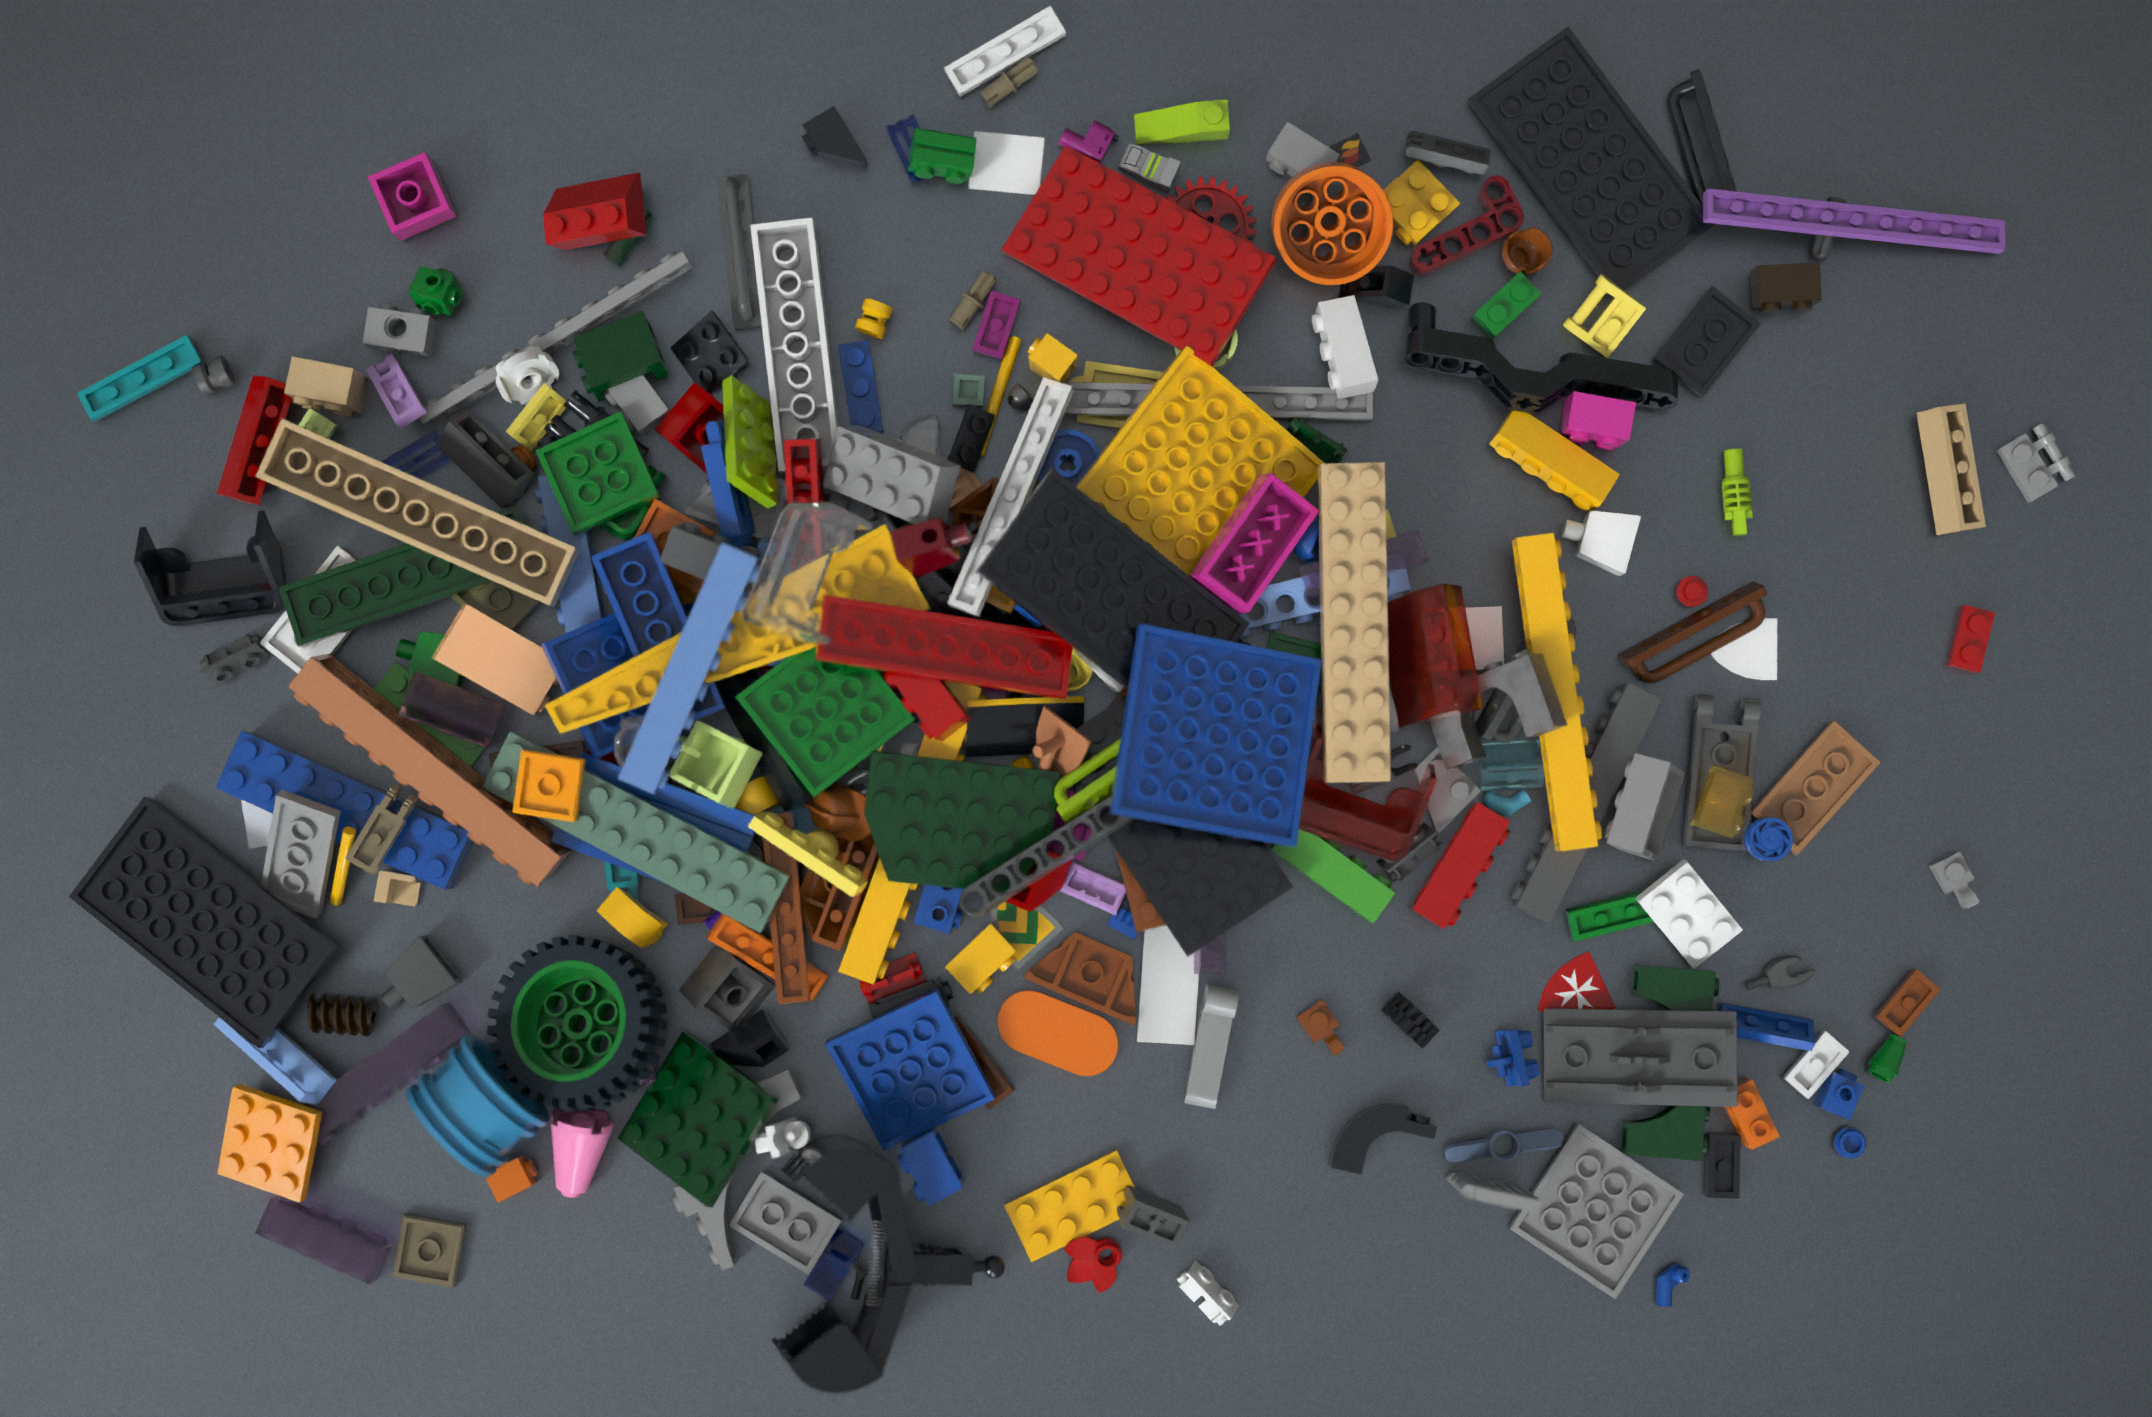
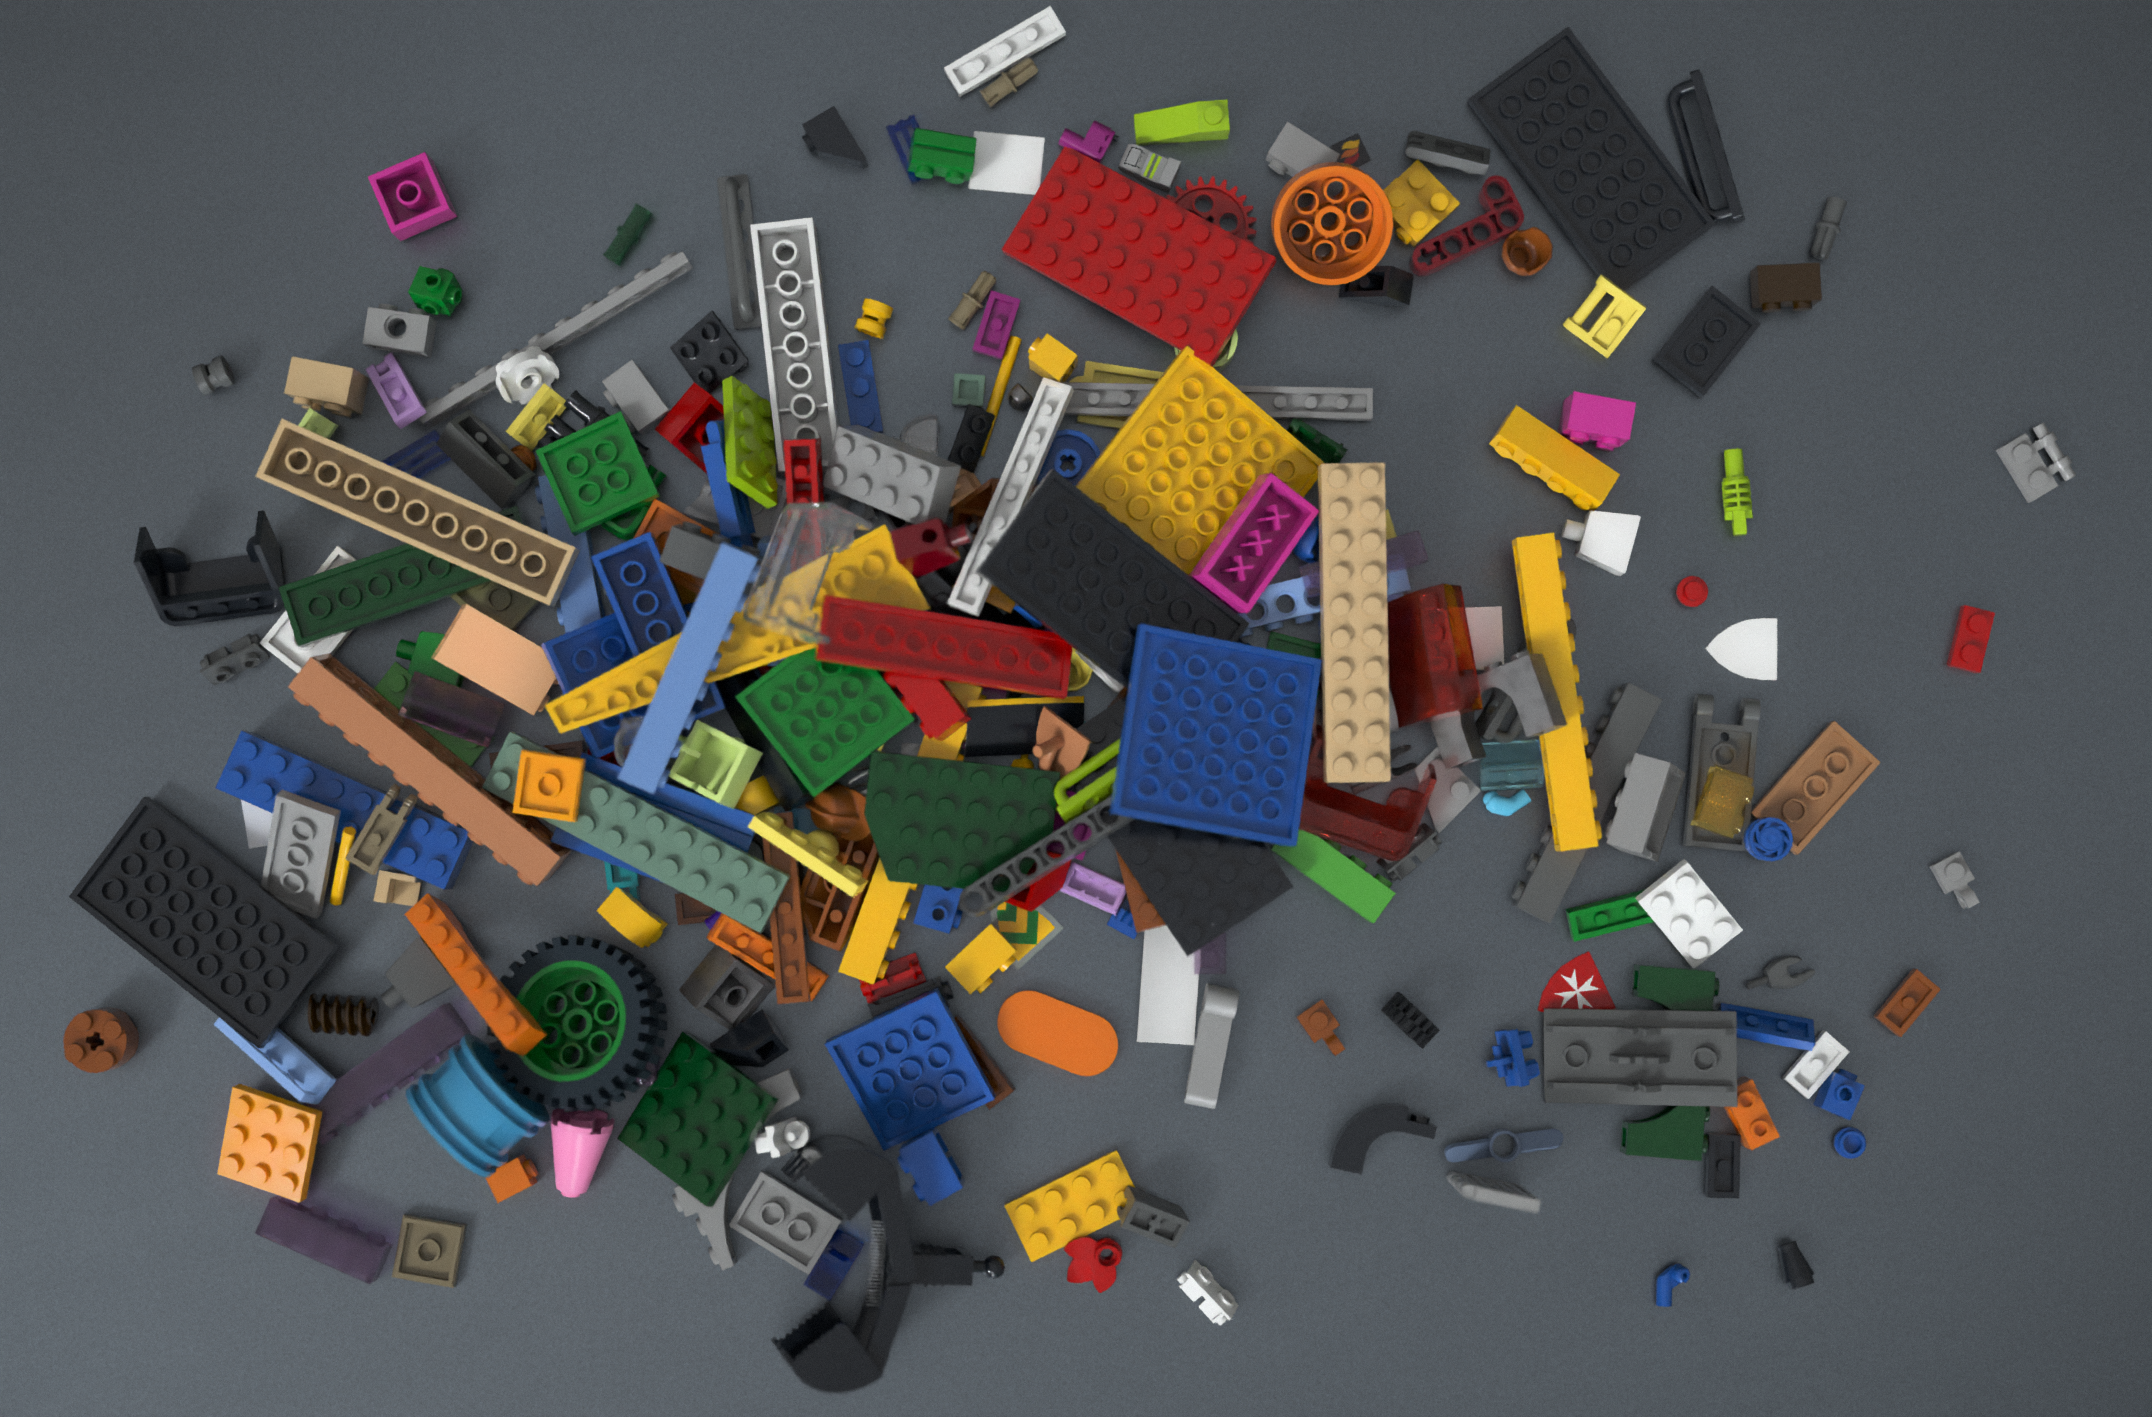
(83, 1043): none -> dark orange brick
(140, 378): teal plate -> none
(258, 422): red brick -> none
(497, 1006): none -> orange arch
(595, 213): red slope -> none
(618, 354): dark green panel -> none
(859, 1277): black hand -> none
(1089, 975): dark orange wing -> none
(1345, 347): white brick -> none
(1460, 865): red brick -> none
(1505, 306): green brick -> none
(1529, 389): black beam -> none
(1597, 1211): light grey plate -> none
(1692, 624): reddish brown piece -> none
(1795, 1266): none -> black cone
(1853, 221): medium lavender plate -> none
(1887, 1059): green cone -> none
(1951, 469): tan brick -> none

